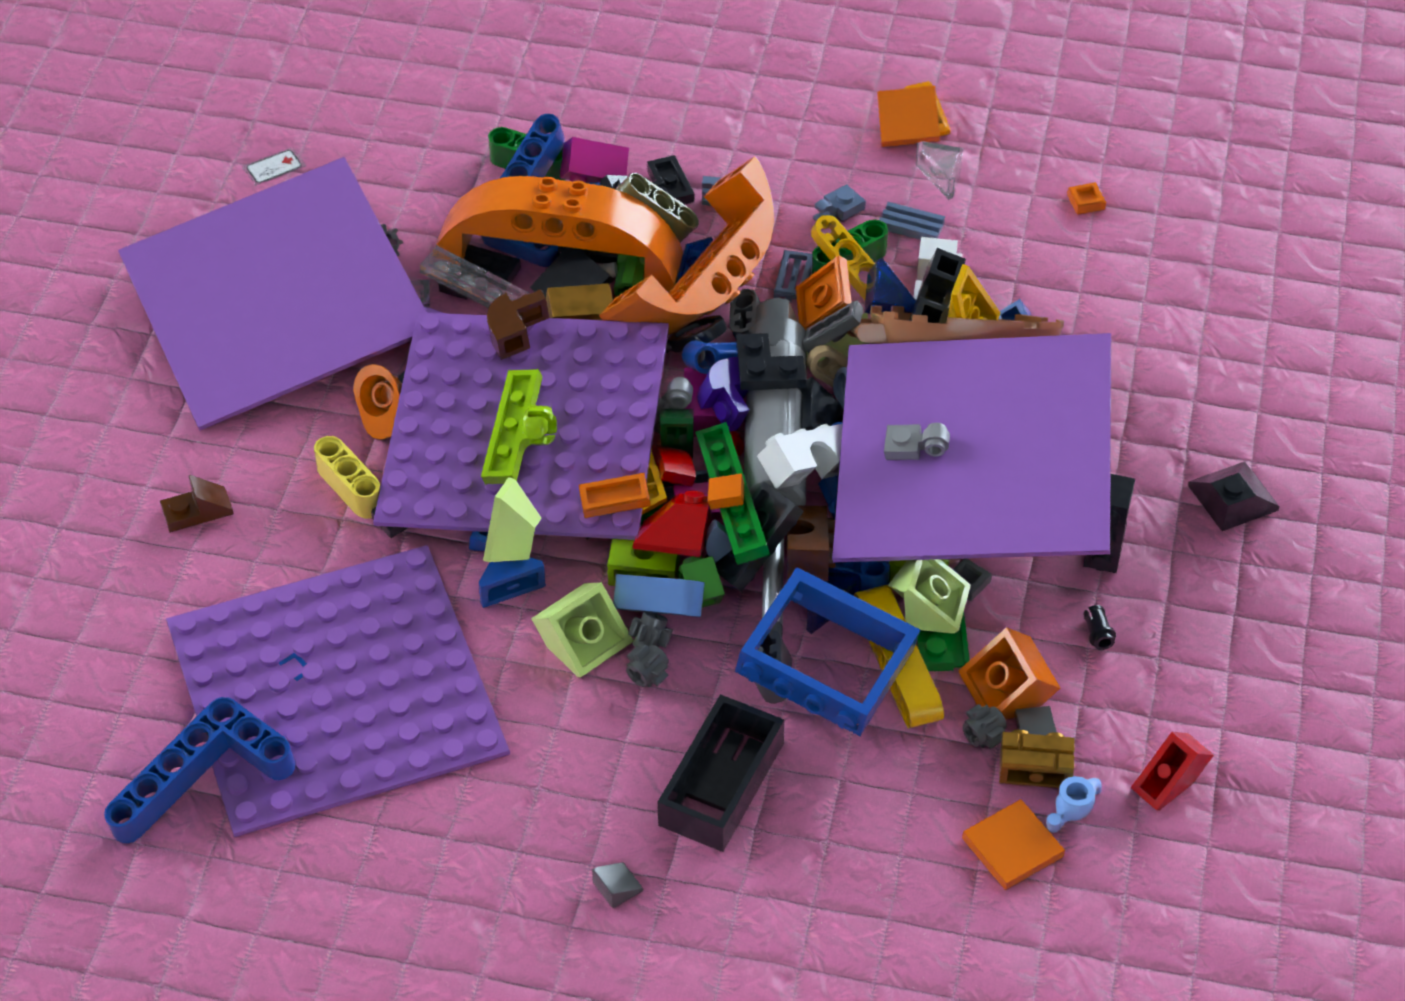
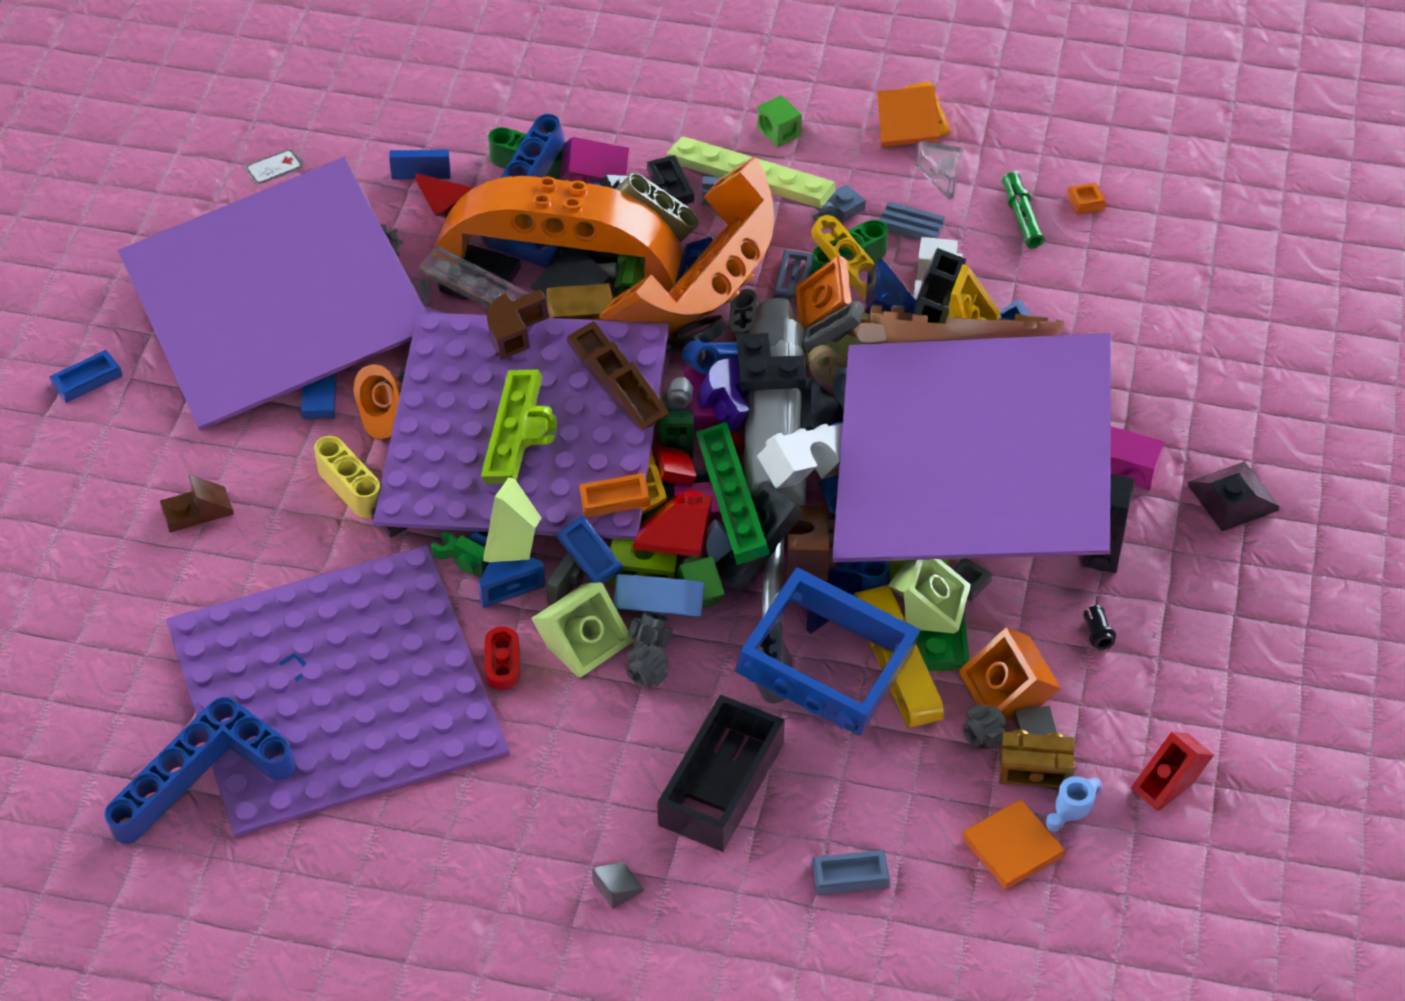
(85, 376): none -> blue tile
(319, 398): none -> blue tile
(431, 163): none -> blue tile
(440, 193): none -> red slope
(466, 552): none -> green plate
(502, 660): none -> red plate
(563, 579): none -> dark grey plate
(589, 551): none -> blue tile
(617, 376): none -> reddish brown slope
(726, 491): orange tile -> none
(779, 121): none -> bright green brick
(781, 180): none -> yellowish green plate
(850, 872): none -> sand blue tile
(906, 441): light grey plate -> none
(1014, 187): none -> green pin
(1135, 456): none -> dark pink brick

